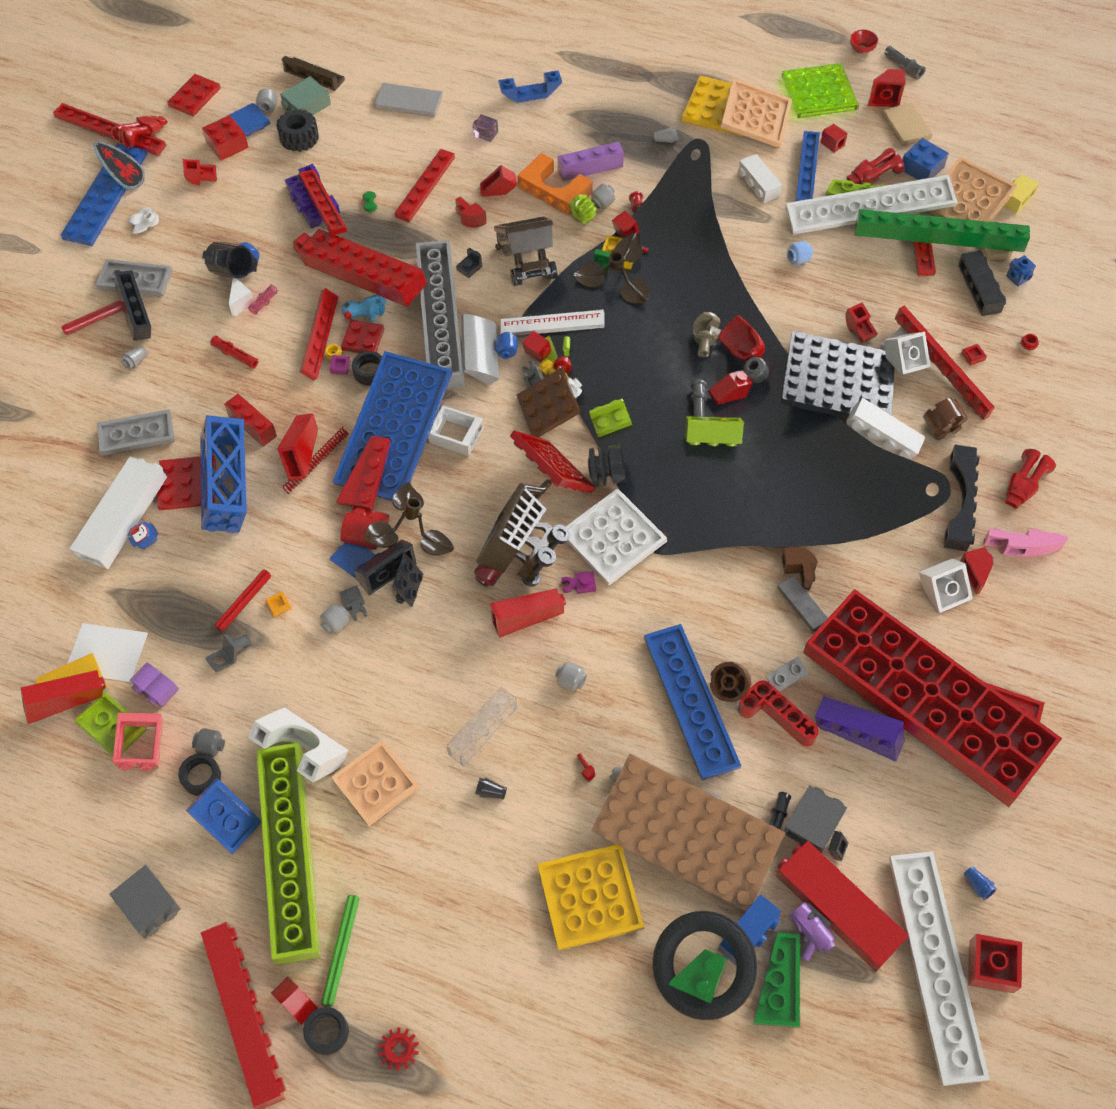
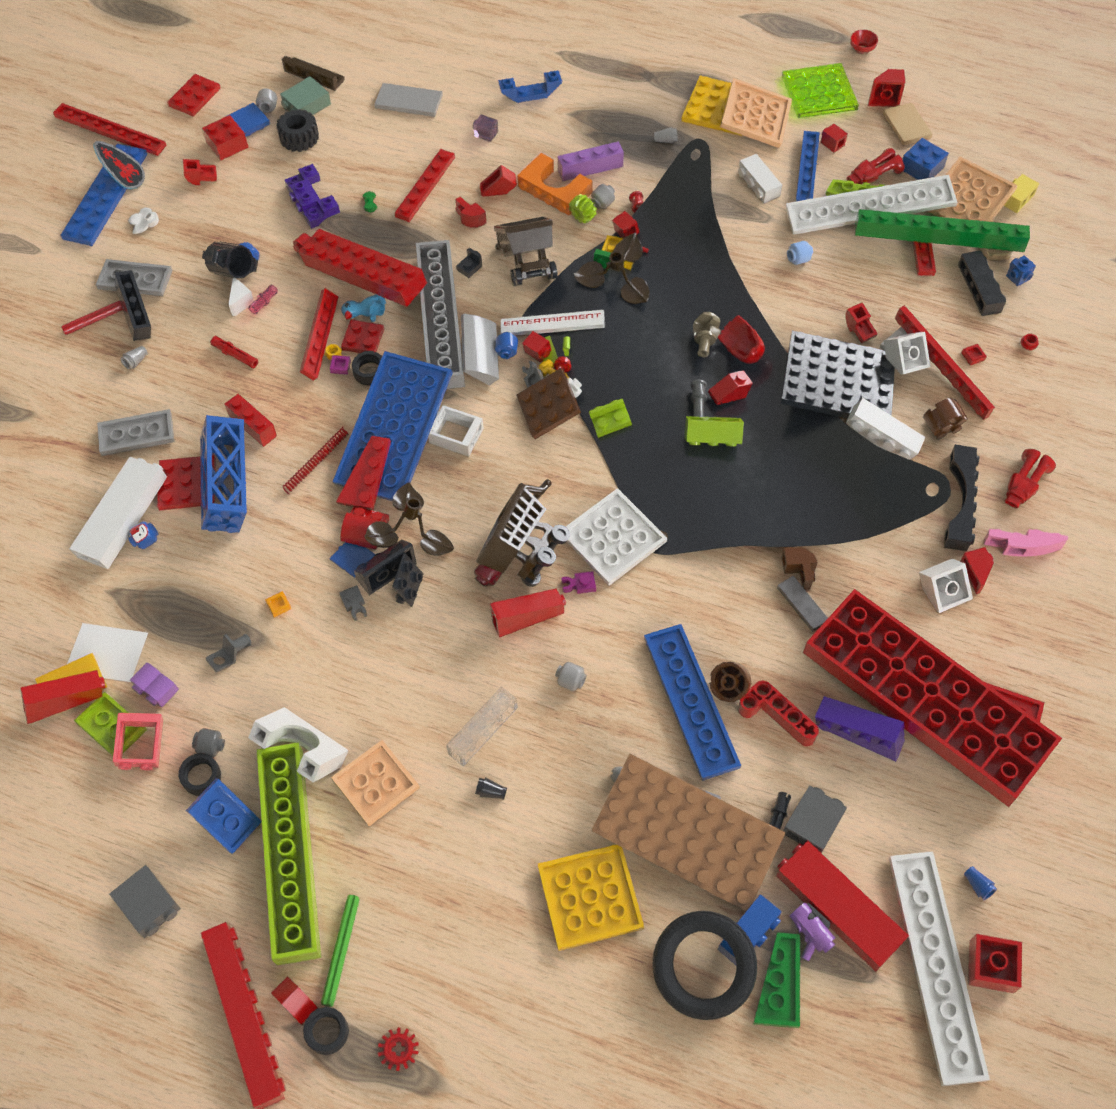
(142, 126): red piece -> none
(244, 598): red axle -> none
(298, 446): red slope -> none
(322, 202): red tile -> none
(334, 618): light grey head -> none
(552, 462): red plate -> none
(589, 772): red hand -> none
(607, 465): black wheel -> none
(701, 975): green wing -> none
(756, 369): dark grey head -> none
(787, 674): light grey hinge -> none
(838, 846): black tile -> none
(909, 64): dark grey pin -> none

